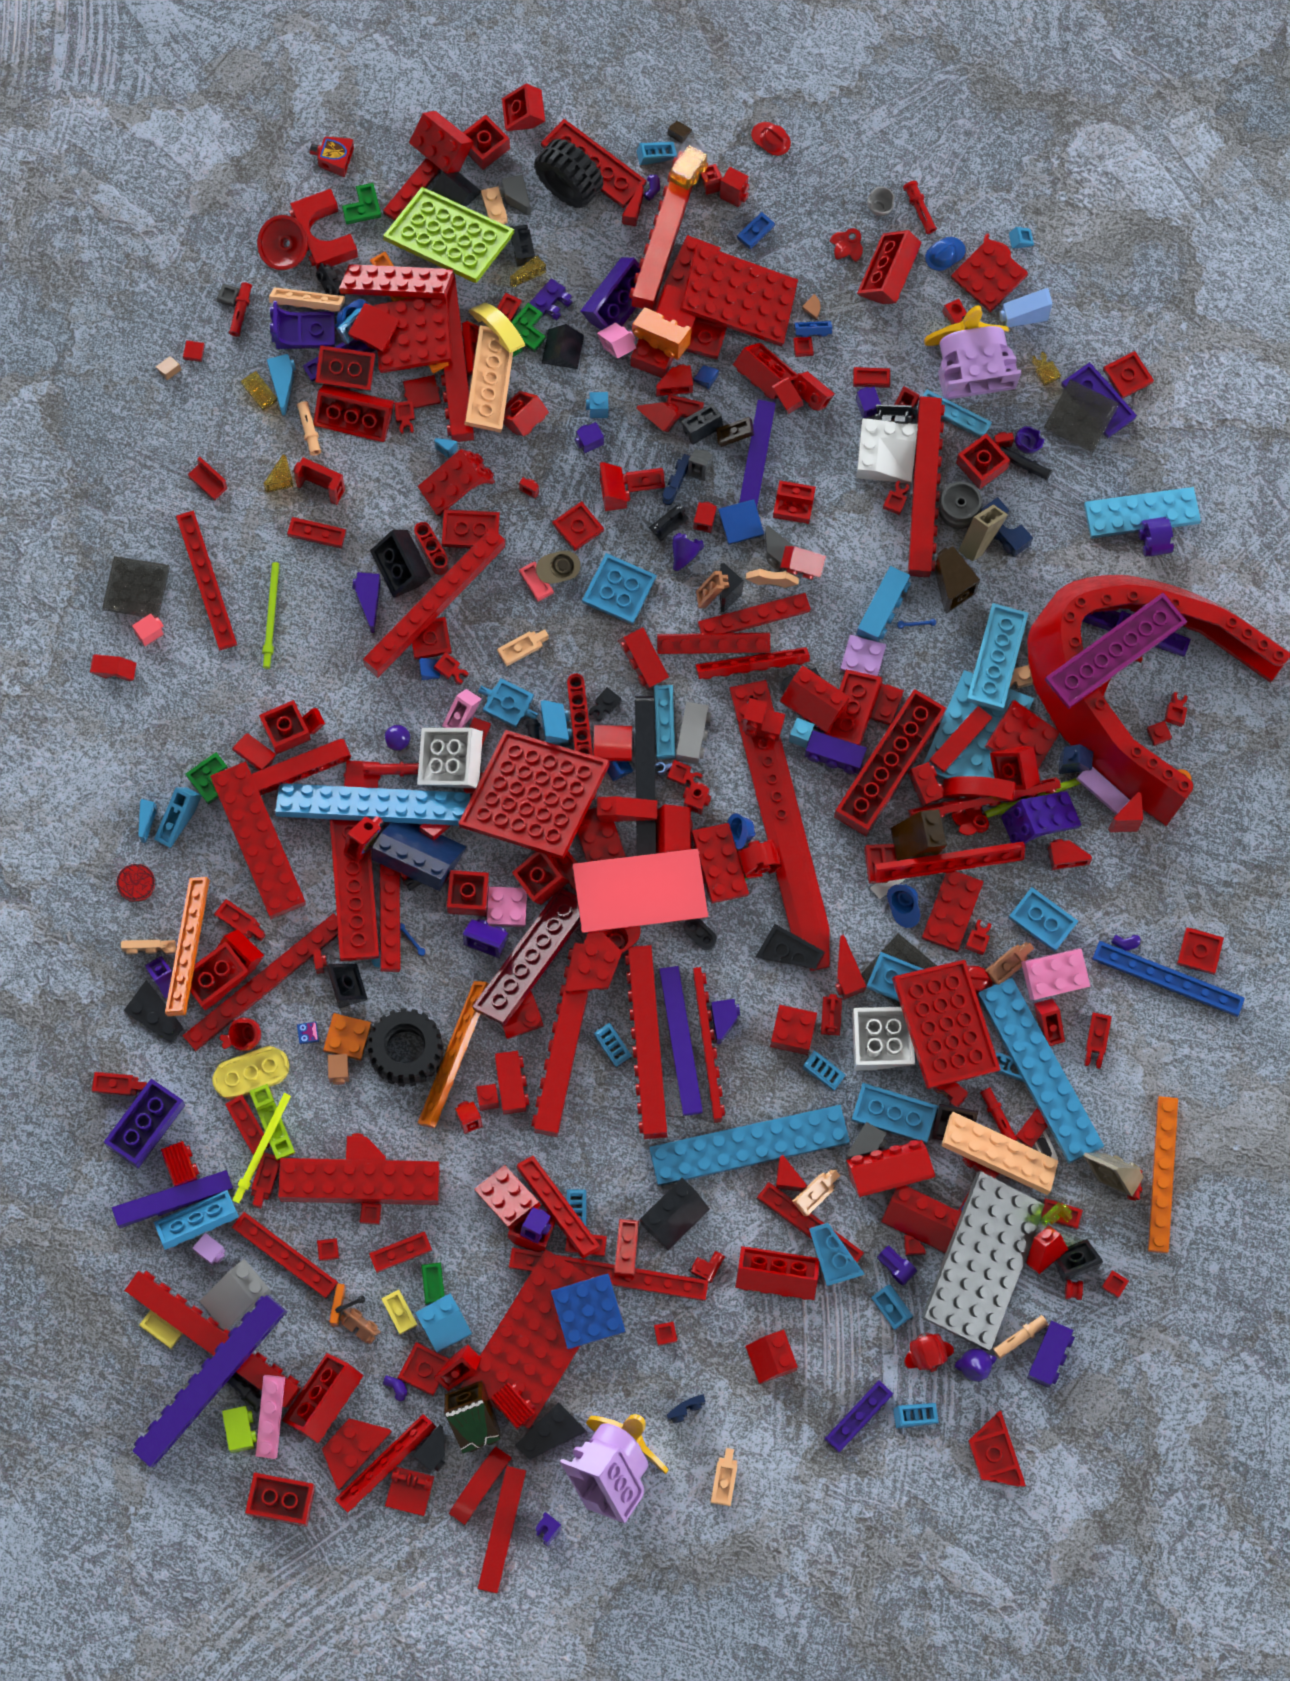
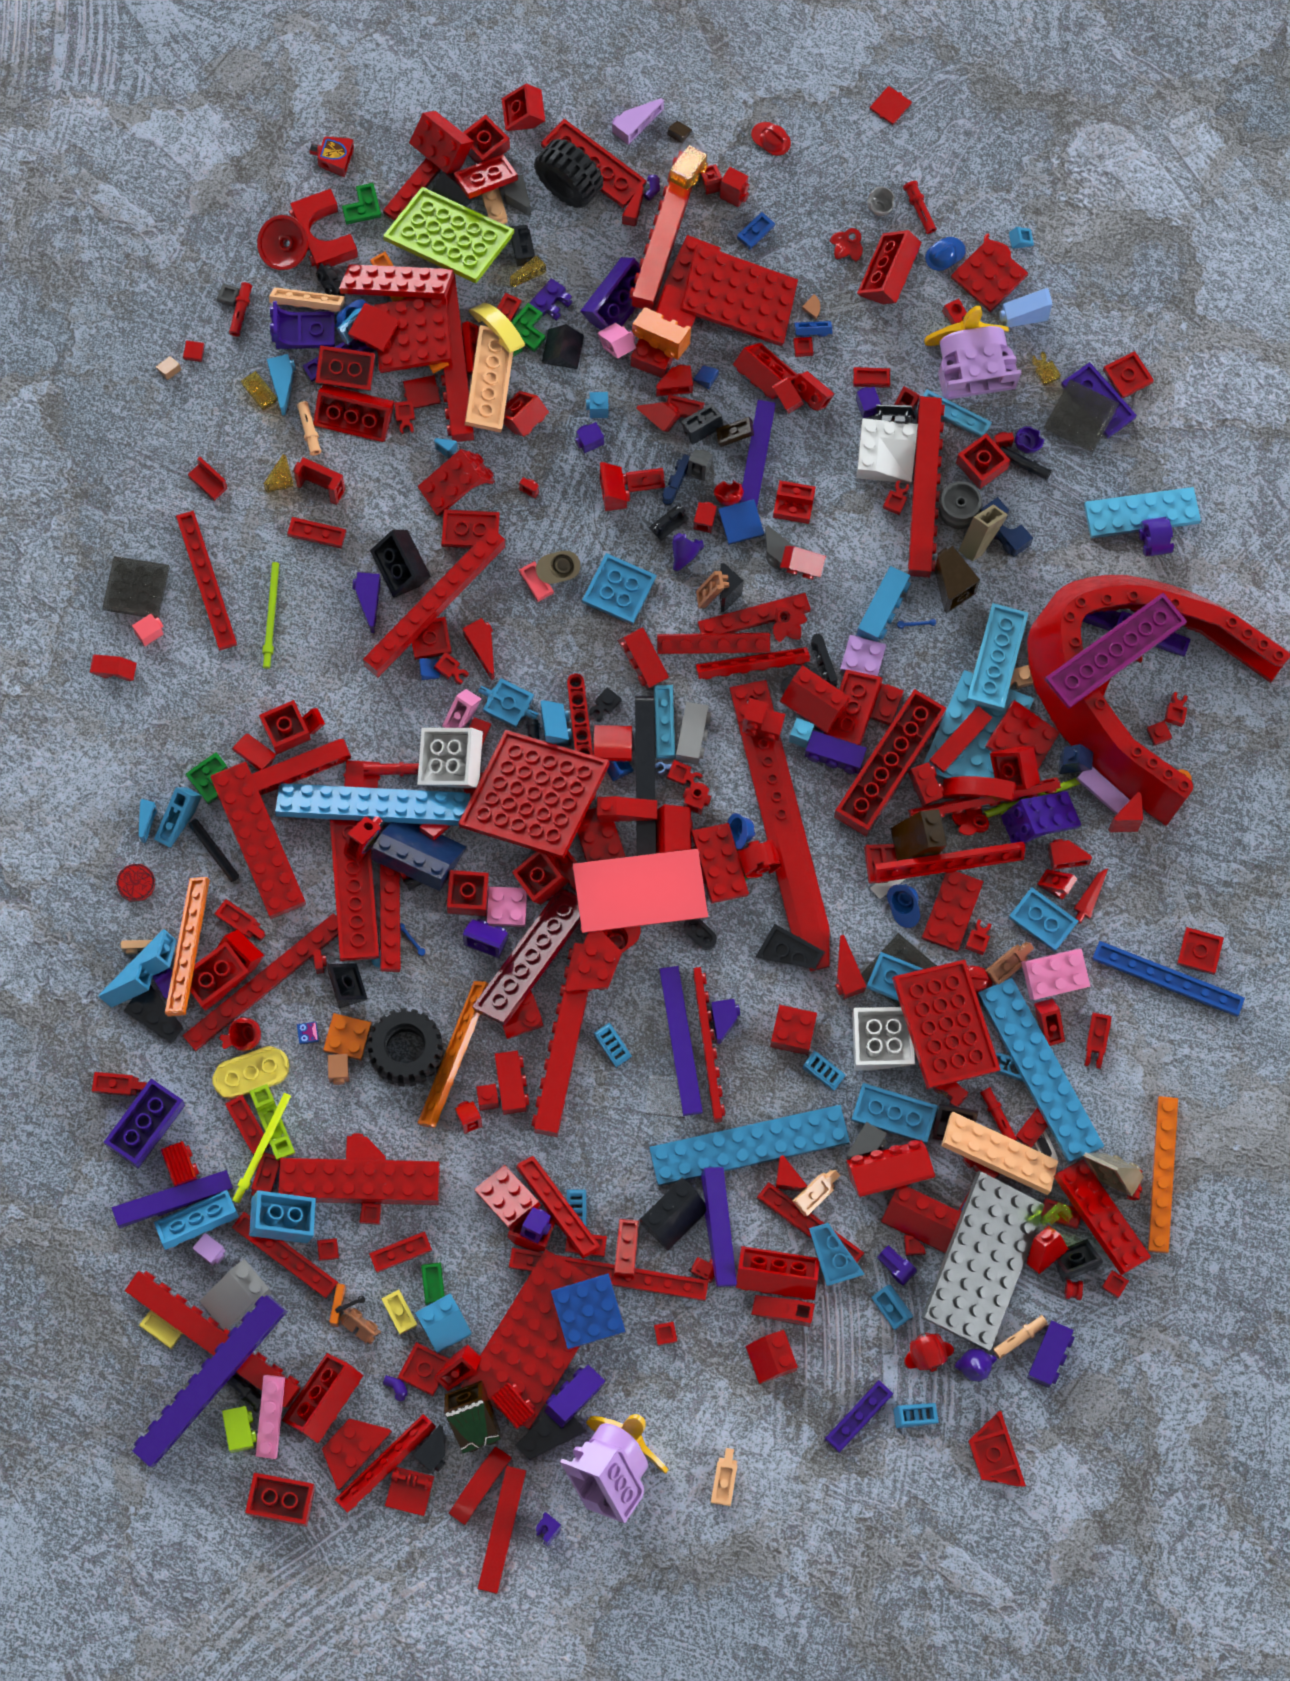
(139, 972): none -> dark azure slope
(214, 850): none -> black axle
(282, 1217): none -> dark azure brick
(397, 737): dark purple piece -> none
(428, 540): red beam -> none
(480, 640): none -> red slope
(486, 176): none -> red plate
(522, 646): light nougat hinge -> none
(574, 1395): none -> dark purple brick
(578, 526): red tile -> none
(635, 120): none -> lavender slope
(646, 148): dark azure slope -> none
(647, 1042): red brick -> none
(679, 1412): dark blue slope -> none
(706, 338): red plate -> none
(718, 1226): none -> dark purple slope
(728, 494): none -> red hair
(780, 579): light nougat tile -> none
(783, 1310): none -> red slope
(789, 626): none -> red plate
(823, 659): none -> black plate
(831, 1015): red hinge -> none
(890, 105): none -> red piece
(1057, 882): none -> red slope
(1087, 902): none -> red bar
(1102, 1217): none -> red plate
(1128, 943): dark purple arm -> none

